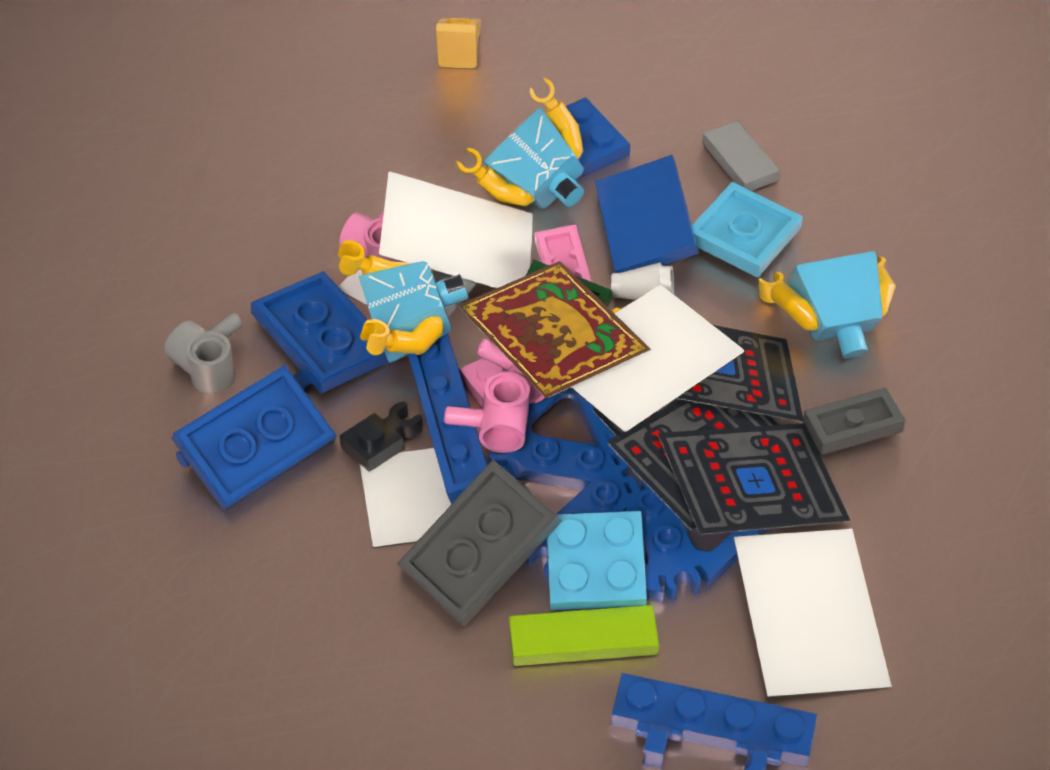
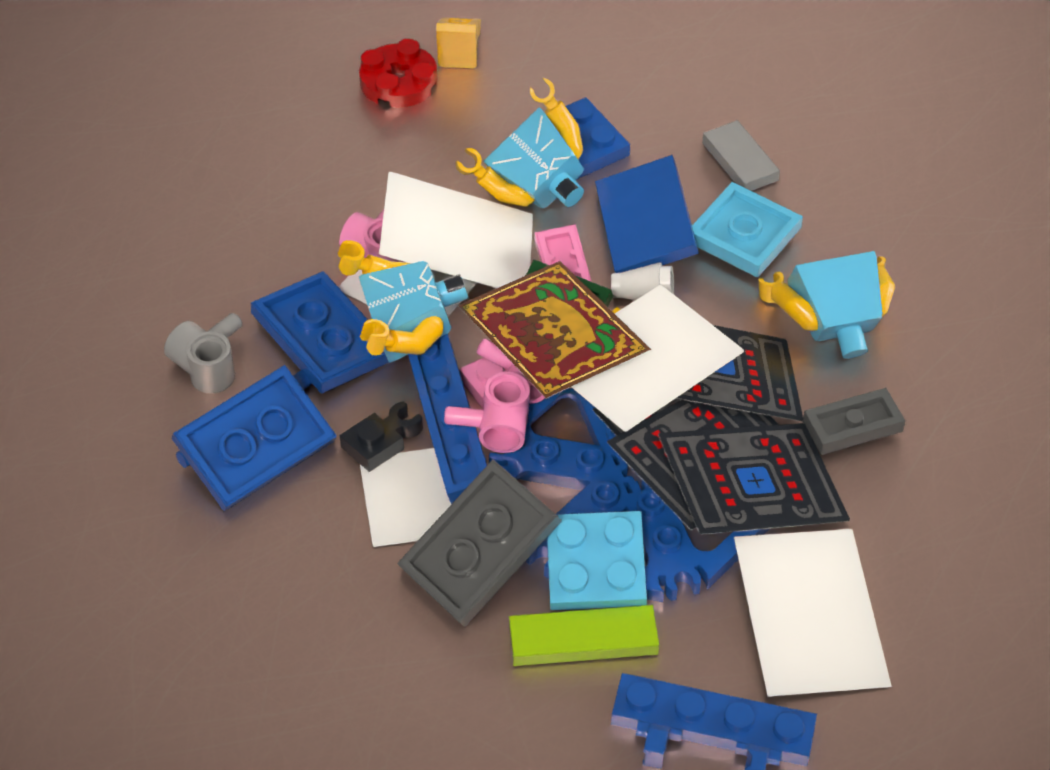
(379, 72): none -> red plate

